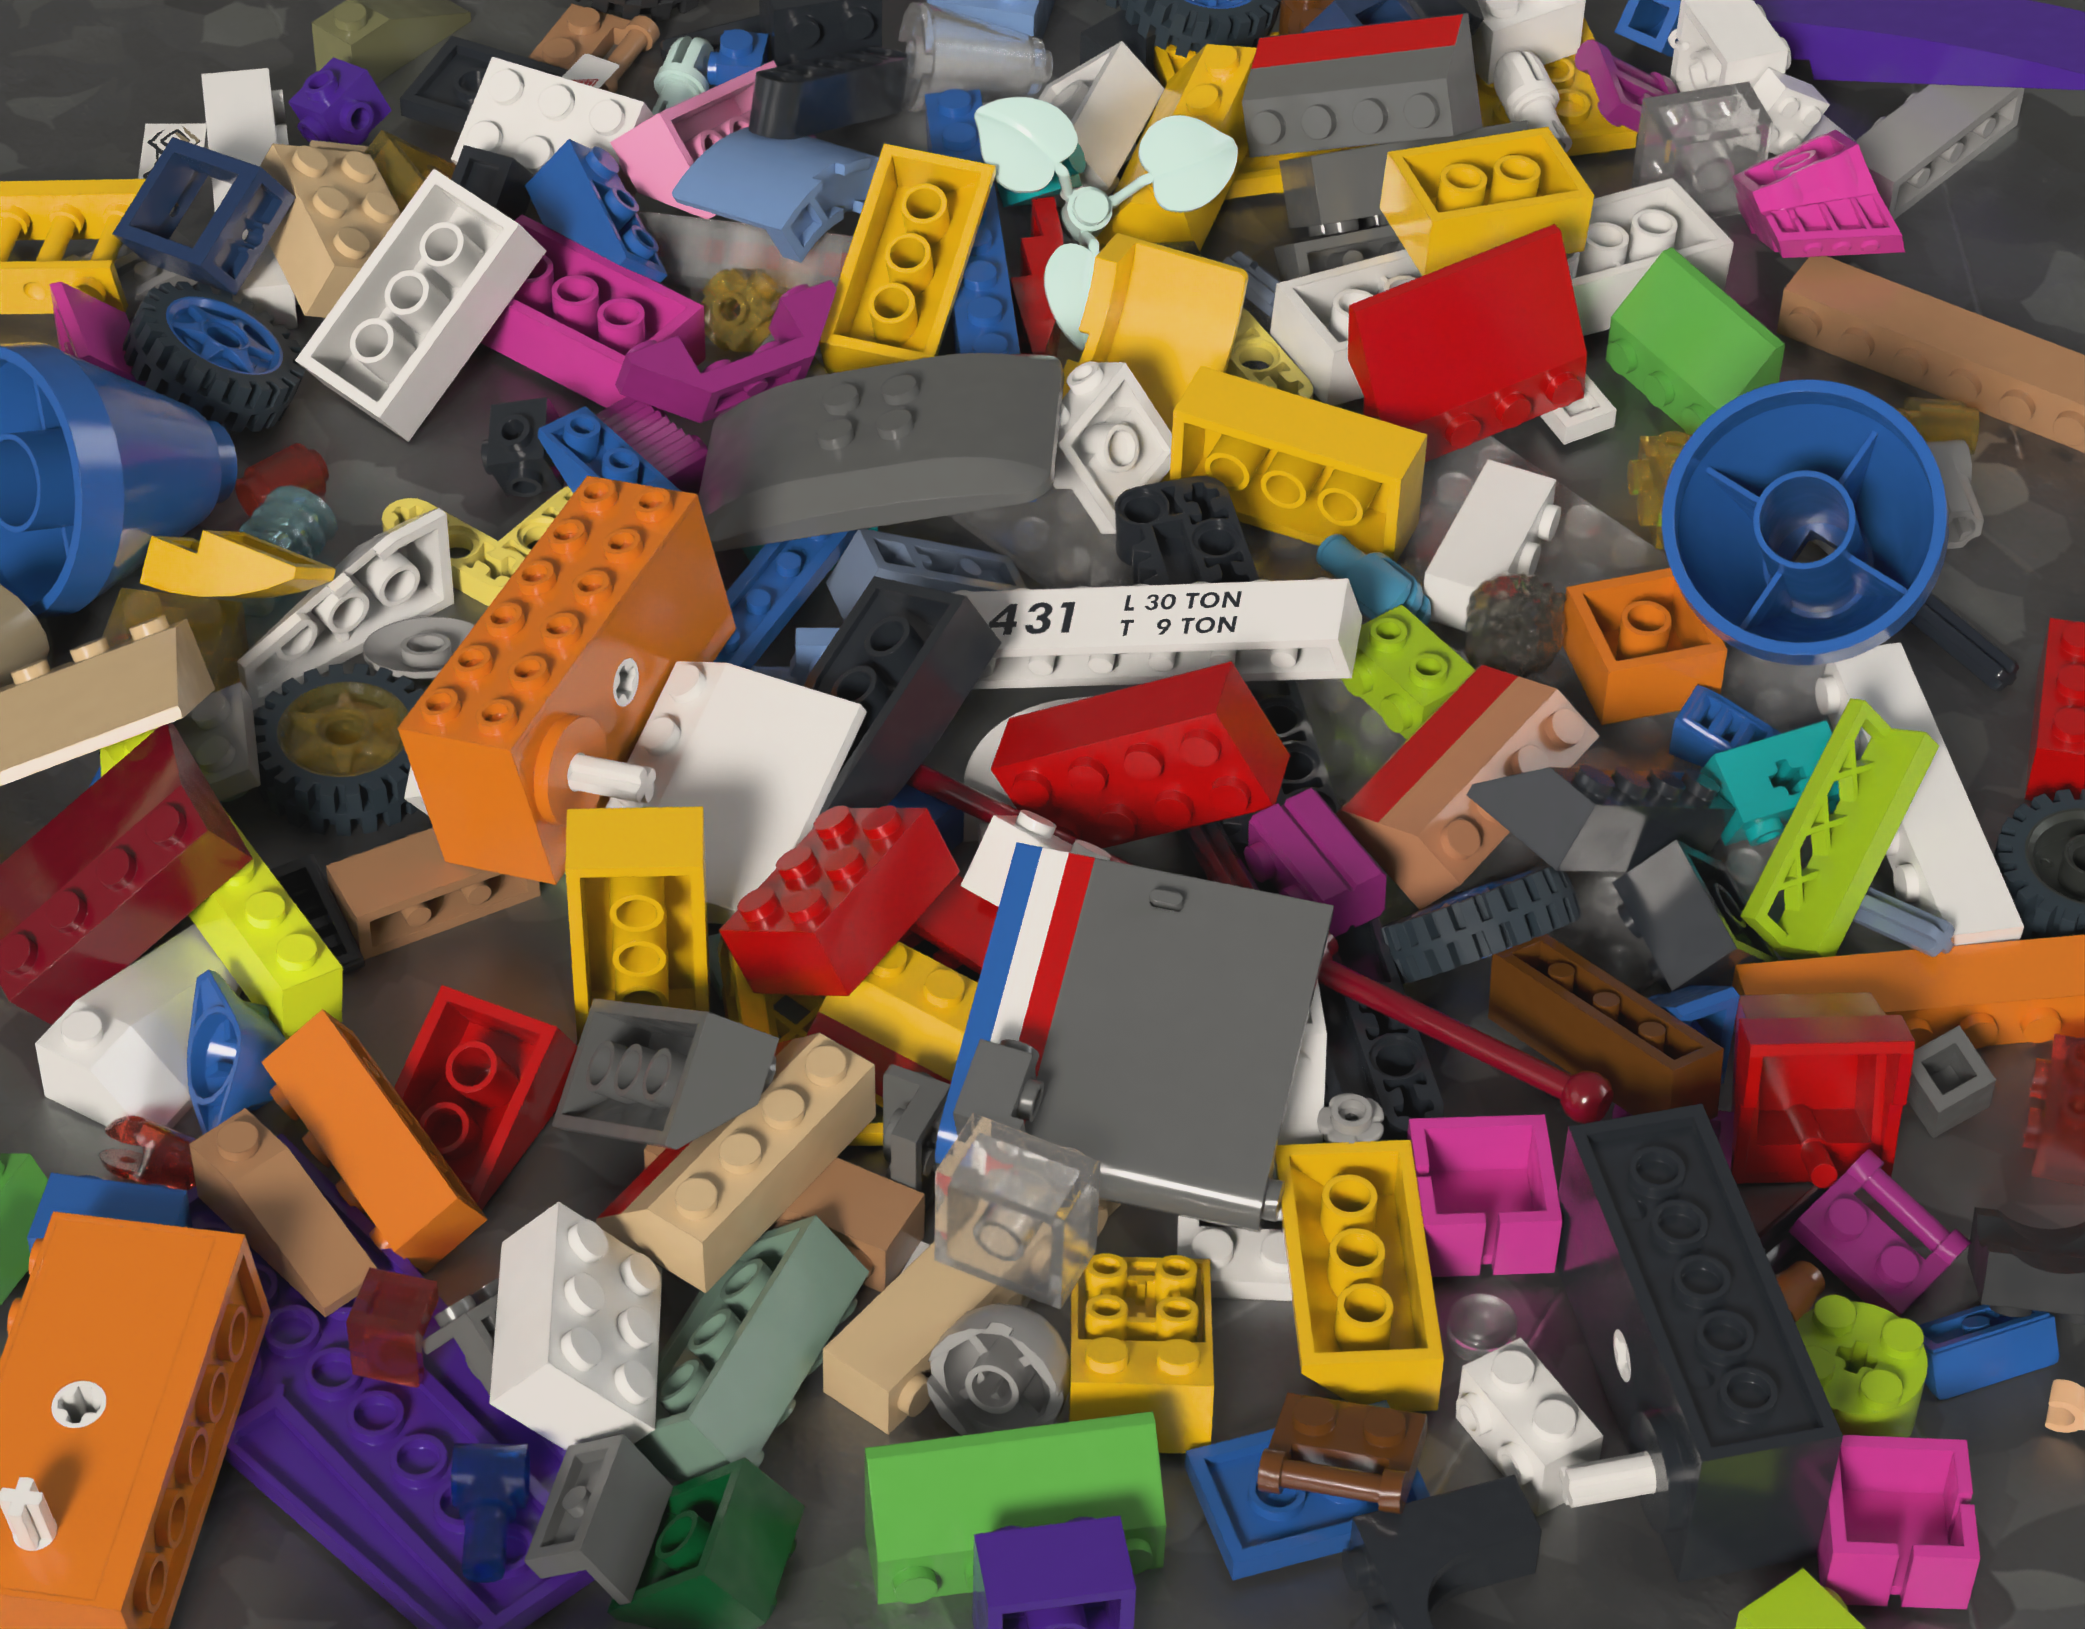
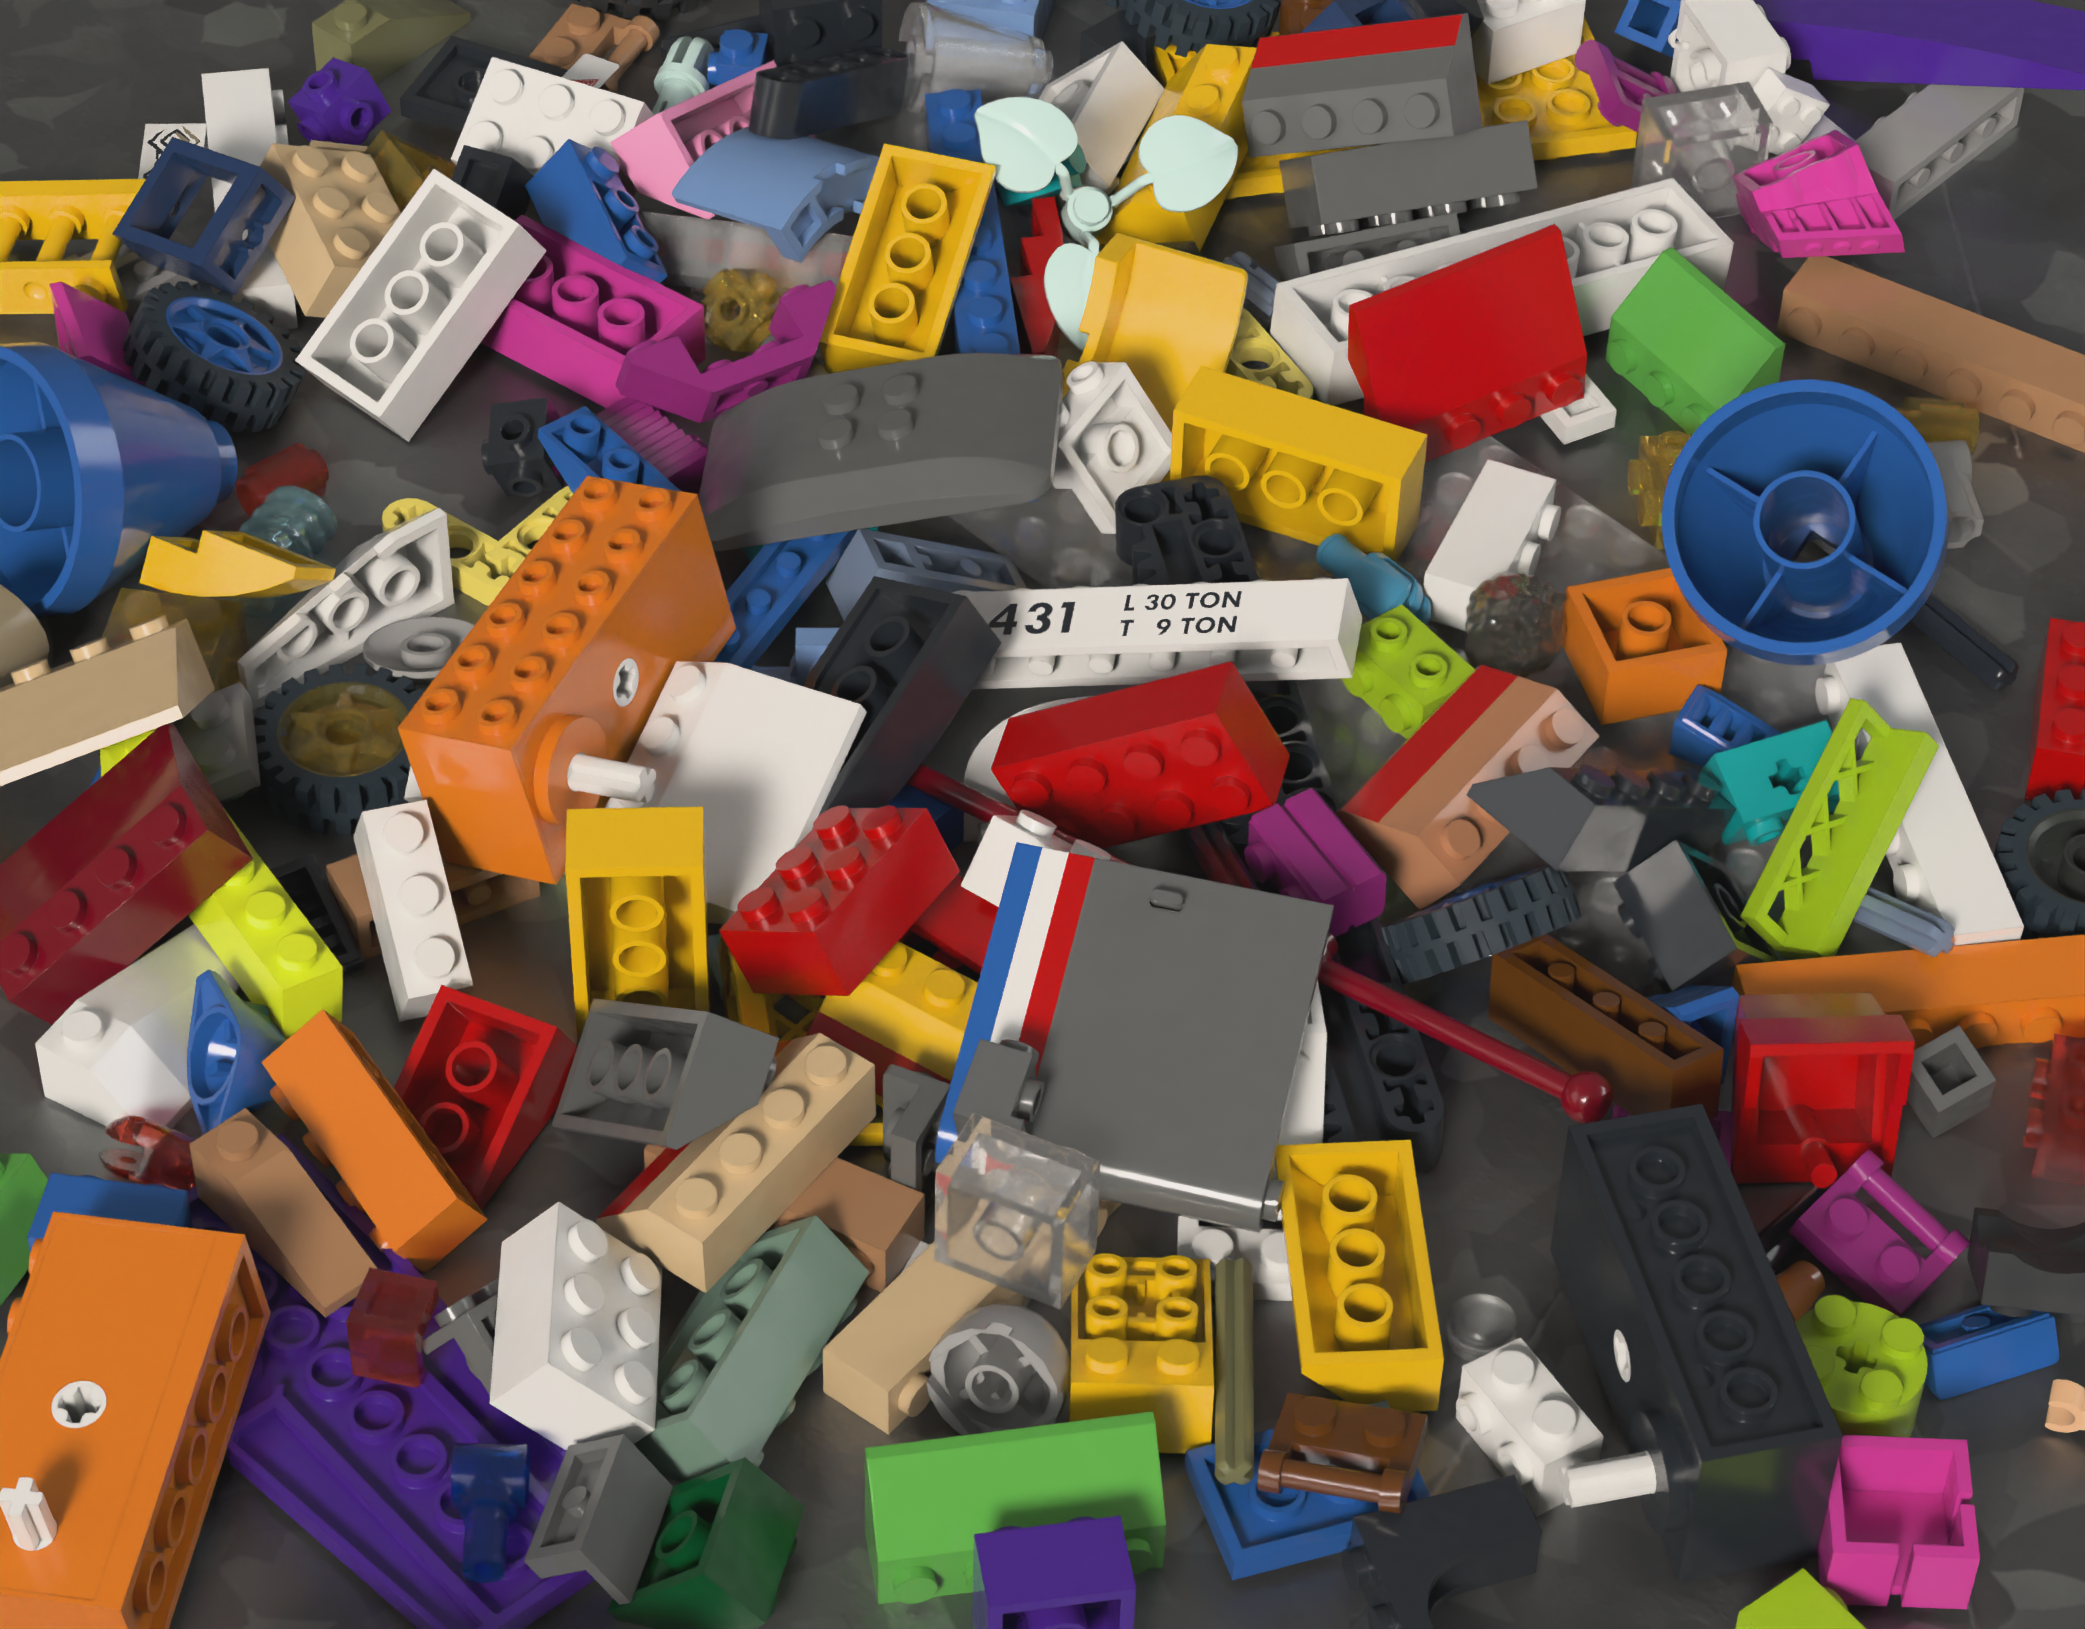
(411, 906): none -> white brick
(1234, 1372): none -> olive axle
(1337, 1129): light grey plate -> none
(1481, 194): yellow brick -> none
(1487, 1194): dark pink piece -> none
(1529, 93): white arm -> none

